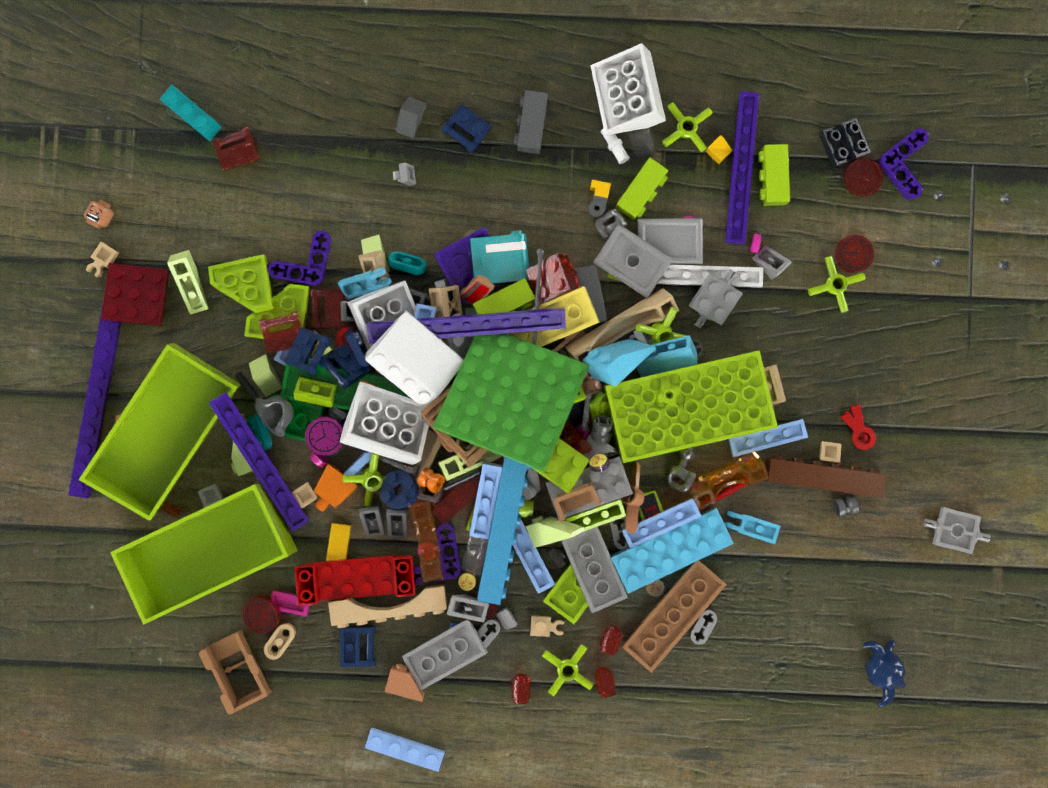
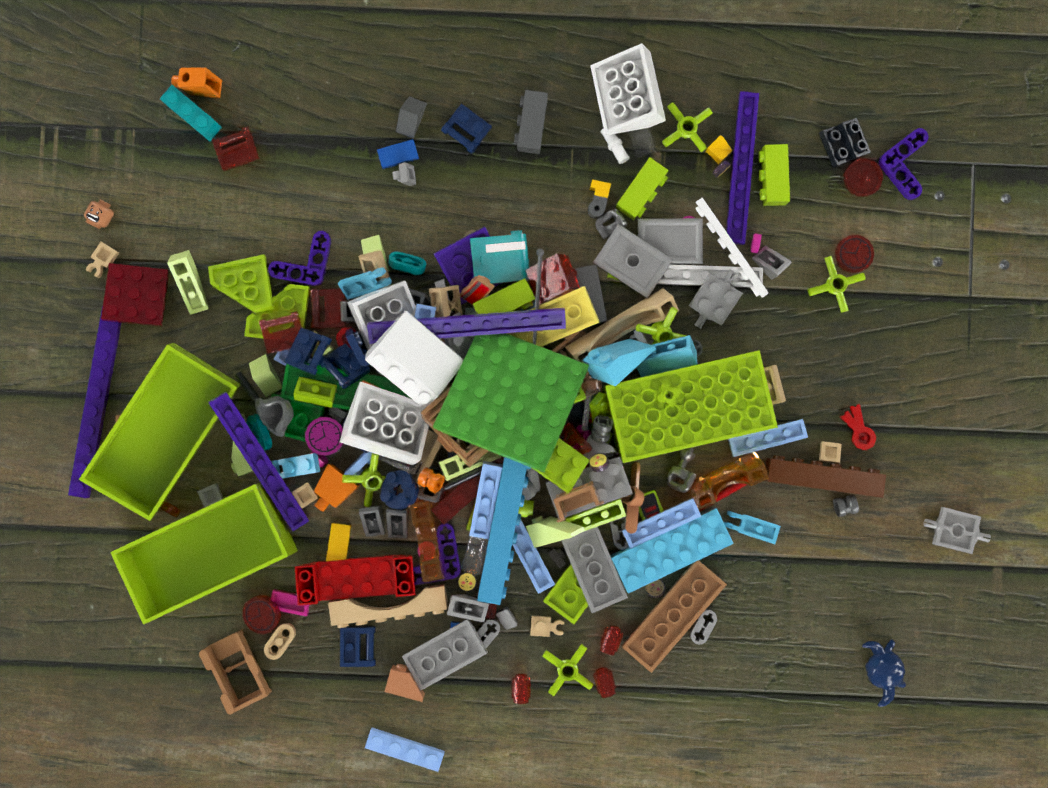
(198, 82): none -> orange torso
(298, 465): none -> medium azure plate
(398, 154): none -> blue tile
(721, 168): none -> tile
(725, 241): none -> white plate

